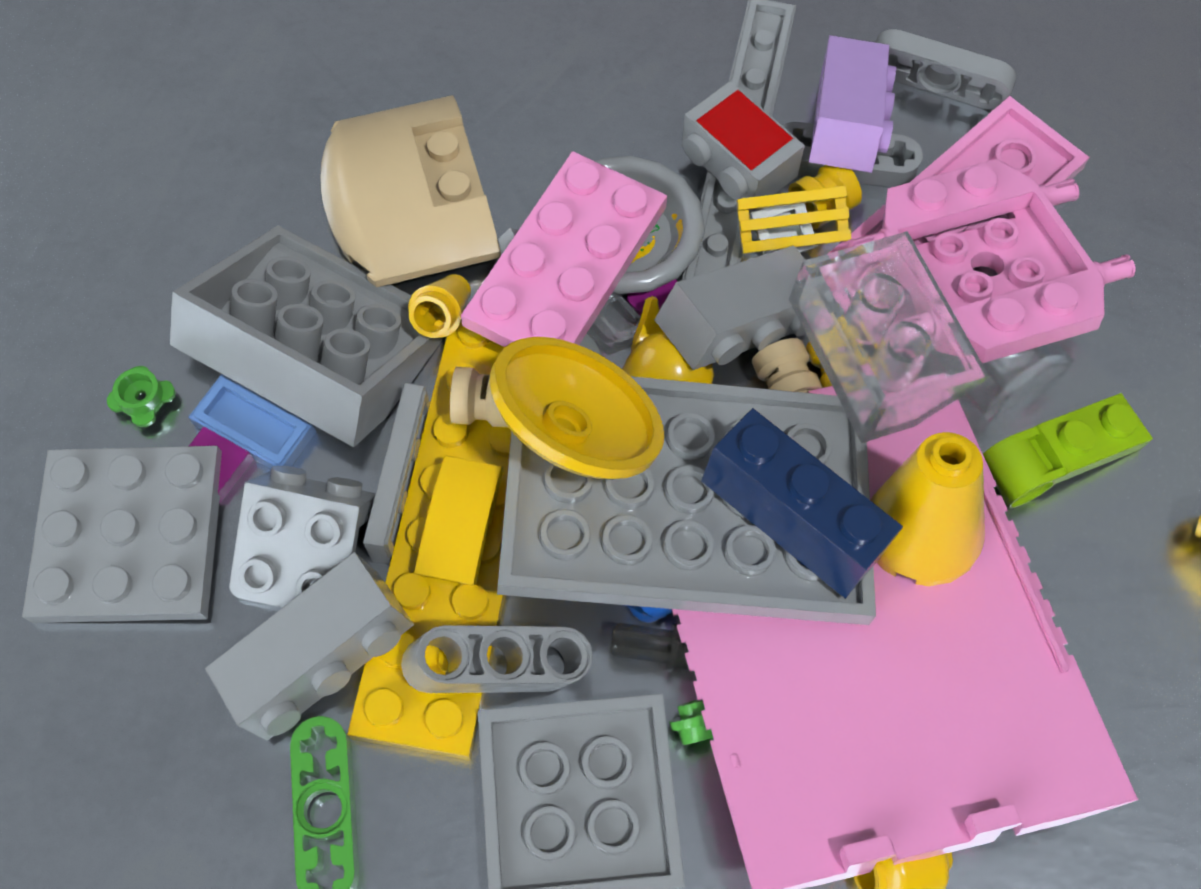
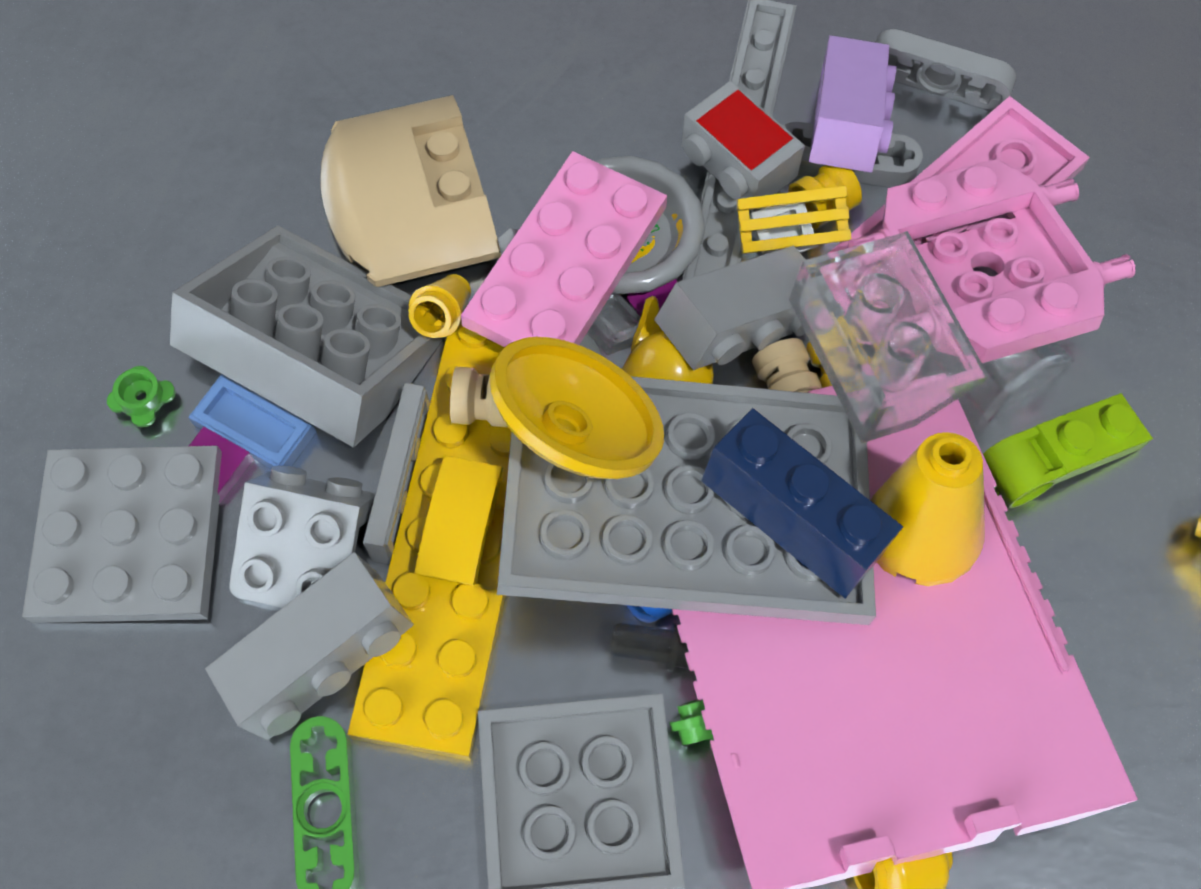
(522, 646): light grey beam -> none

